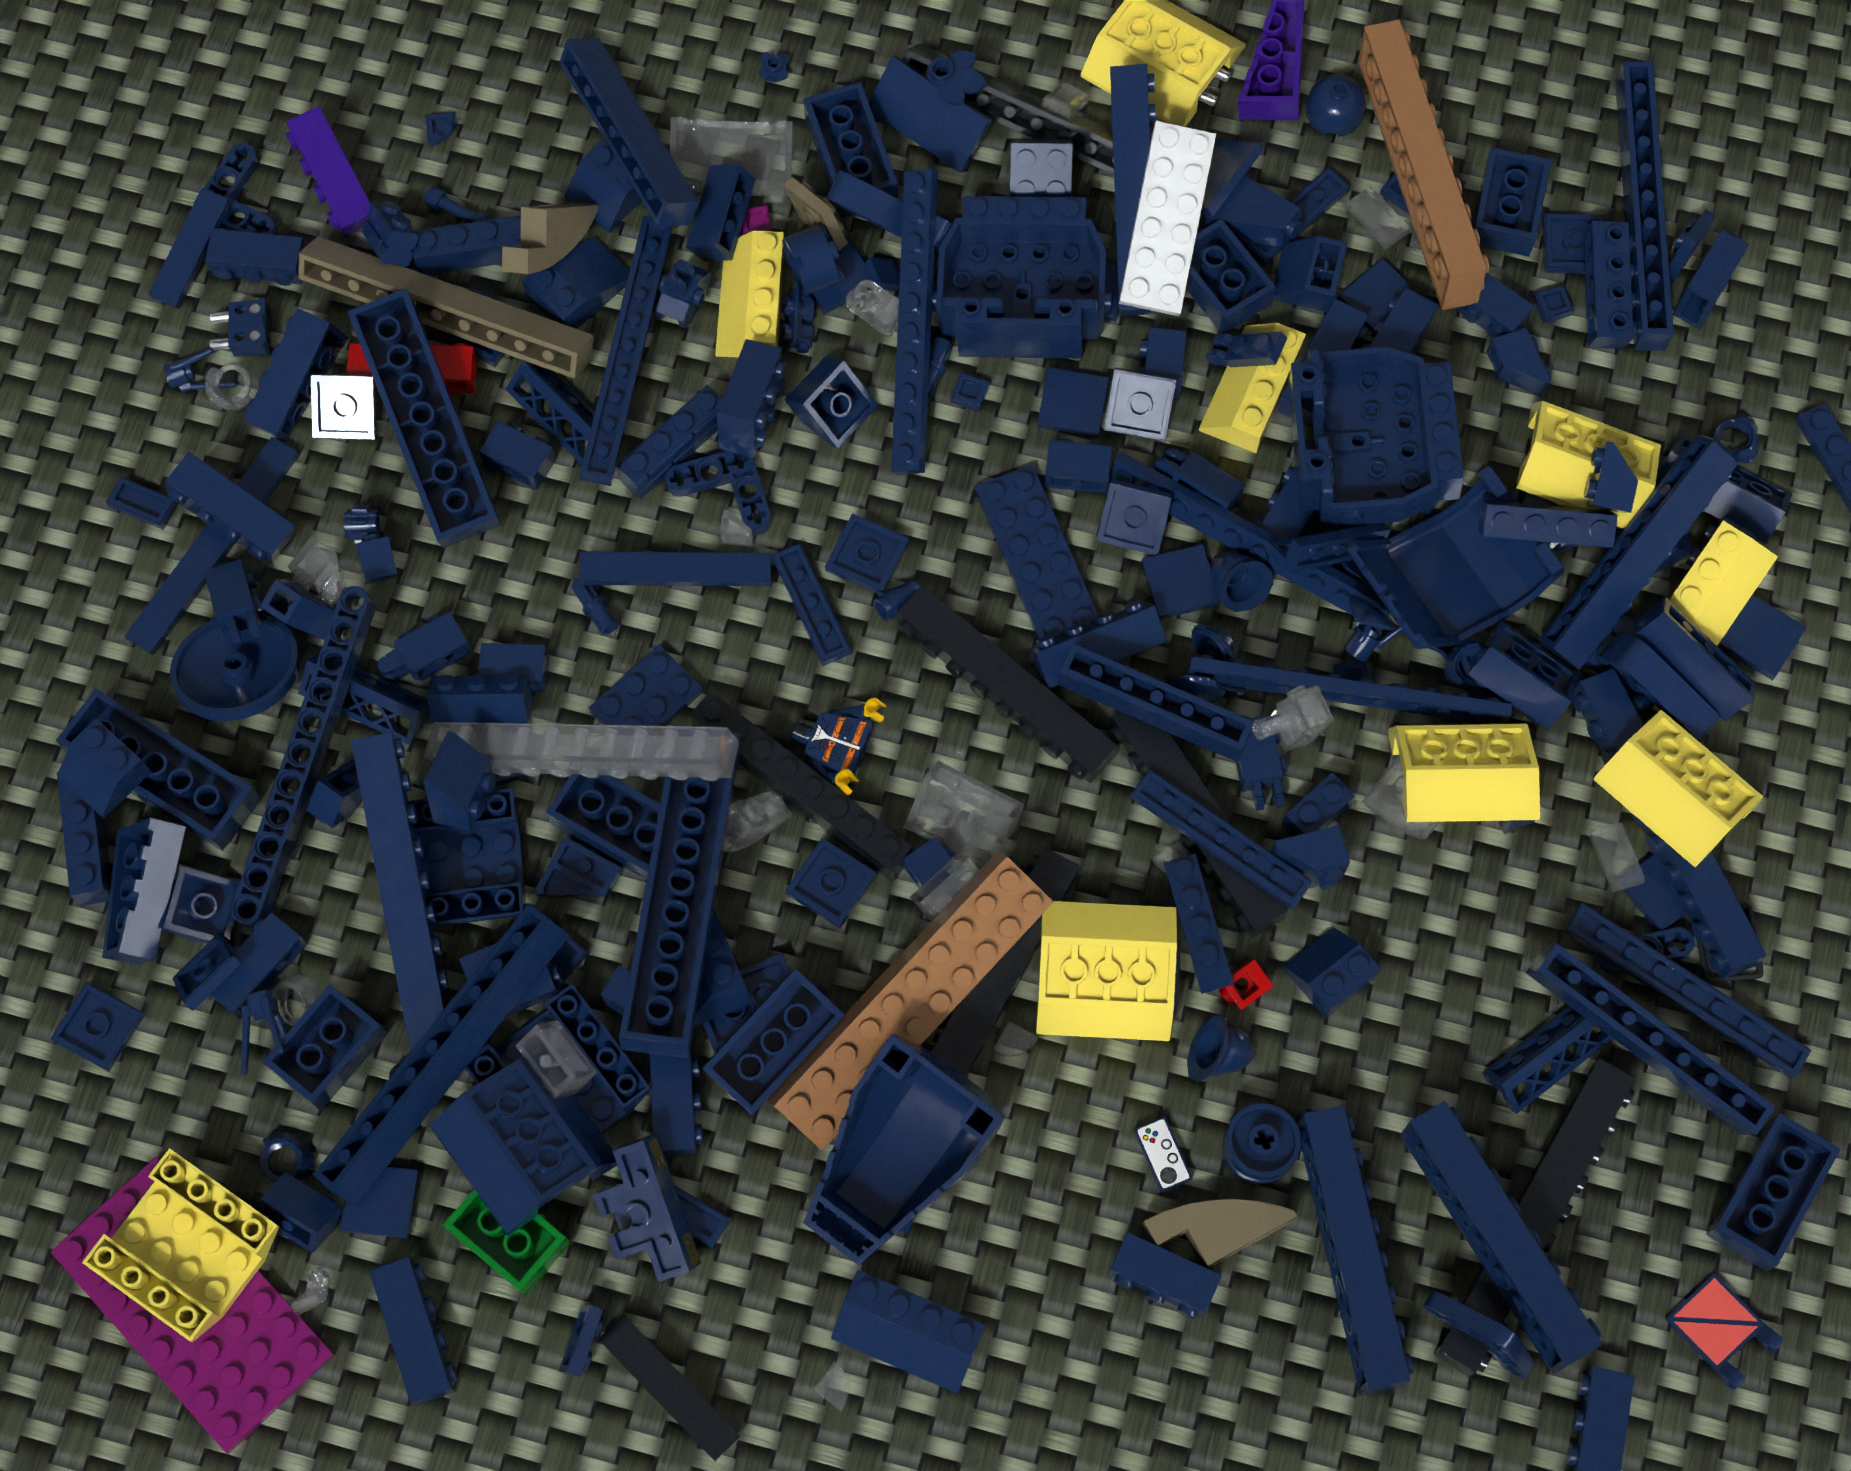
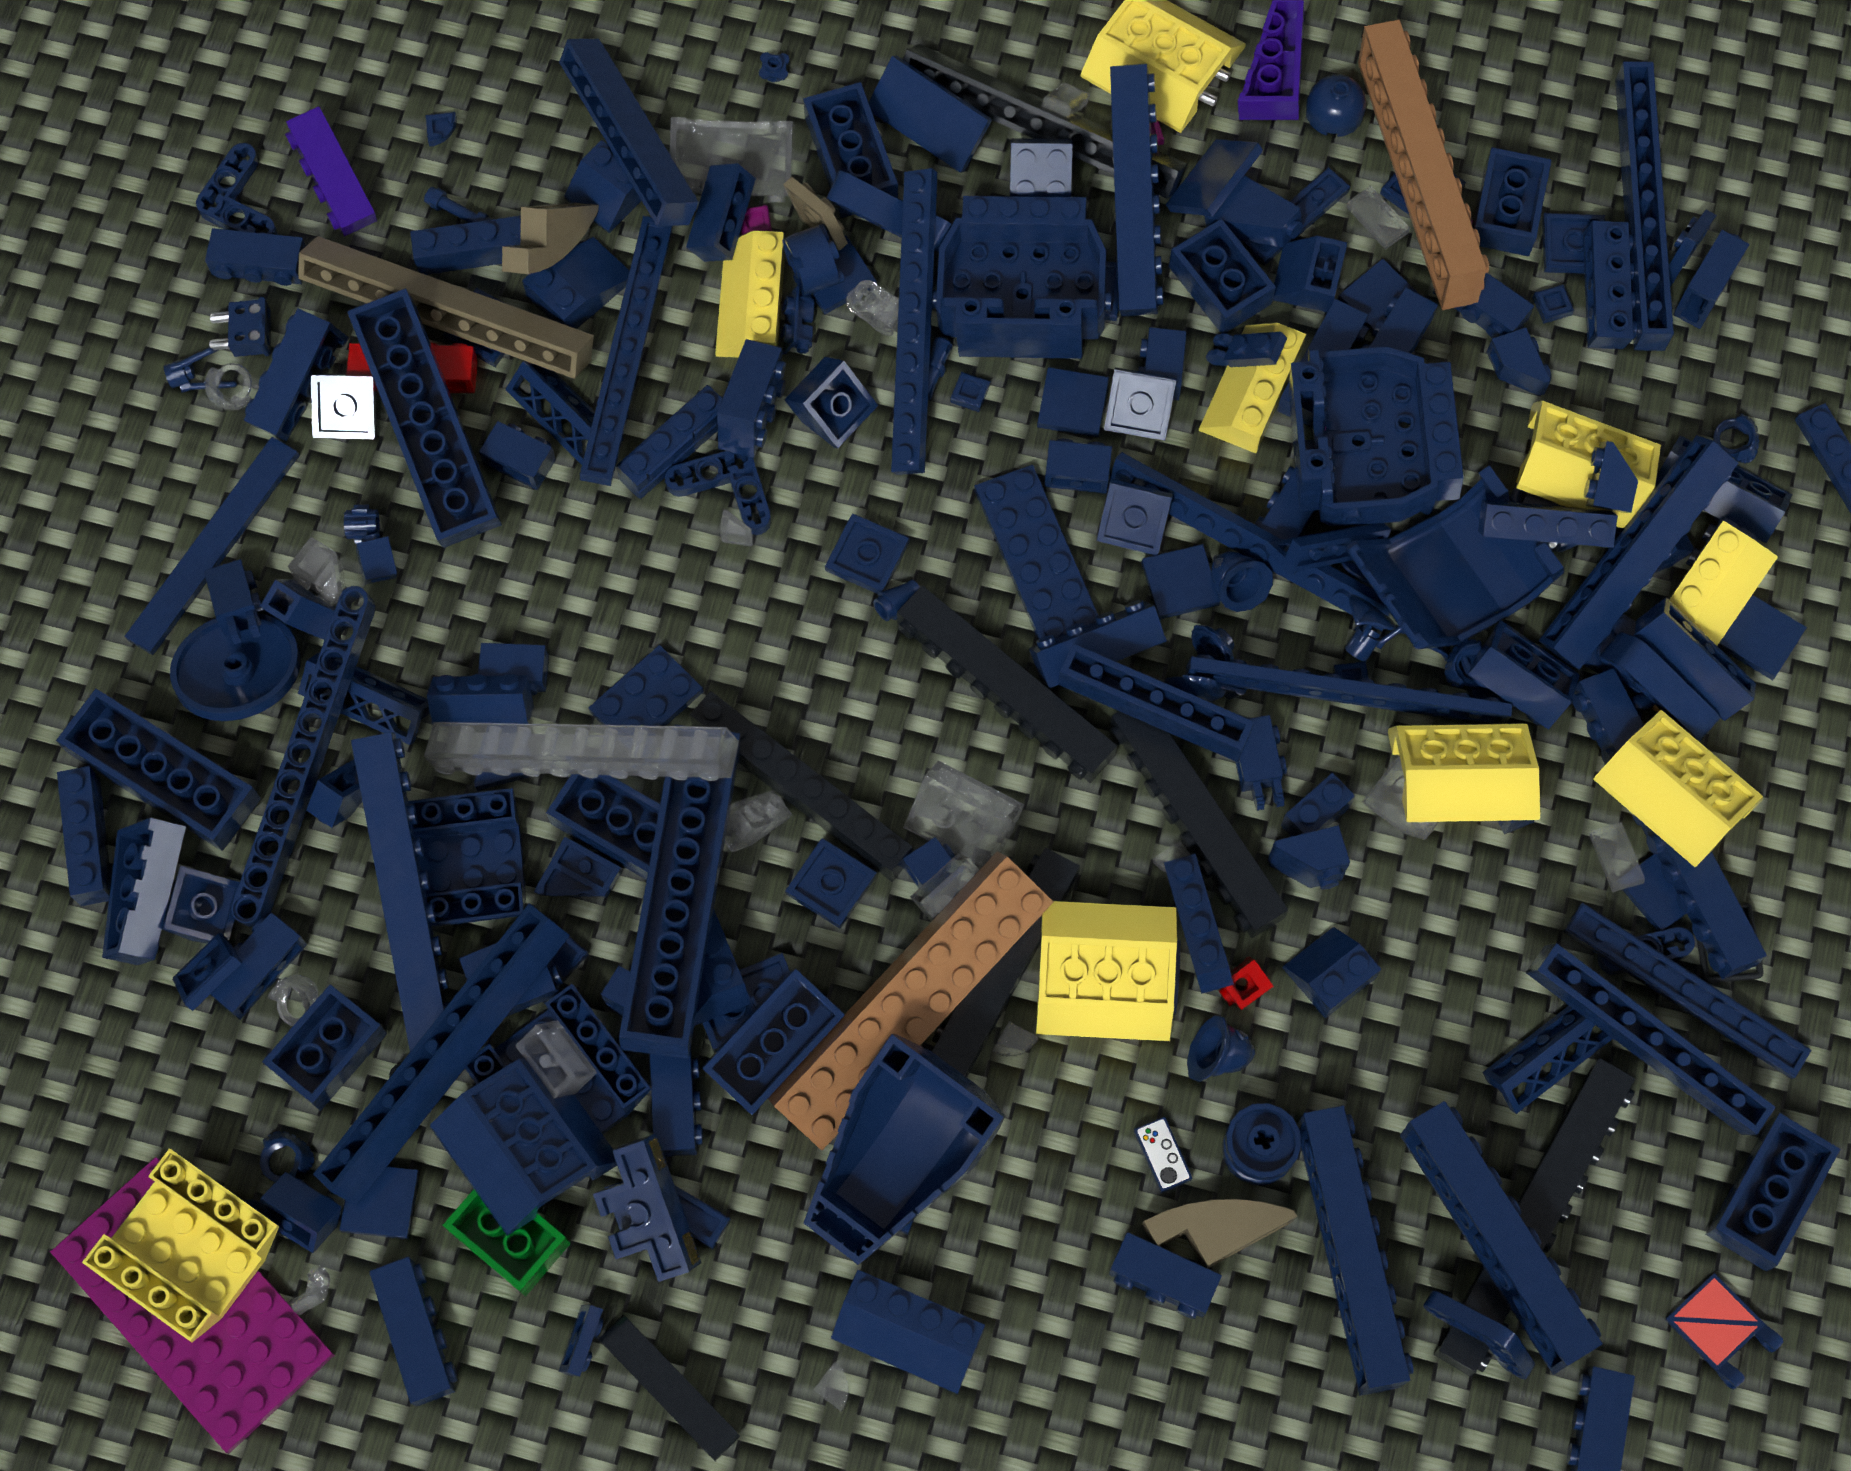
(97, 1026): dark blue tile -> none
(101, 768): dark blue slope -> none
(142, 503): dark blue tile -> none
(189, 248): dark blue tile -> none
(228, 508): dark blue wedge -> none
(263, 1008): dark blue plant -> none
(390, 233): dark blue brick -> none
(425, 650): dark blue hinge -> none
(458, 783): dark blue slope -> none
(595, 607): dark blue axle -> none
(674, 568): dark blue tile -> none
(683, 292): dark blue hinge -> none
(811, 604): dark blue tile -> none
(839, 742): torso -> none
(883, 273): dark blue tile -> none
(959, 77): dark blue plate -> none
(1167, 218): white plate -> none
(1201, 477): dark blue hinge -> none
(1221, 839): dark blue tile -> none
(1297, 718): clear brick -> none

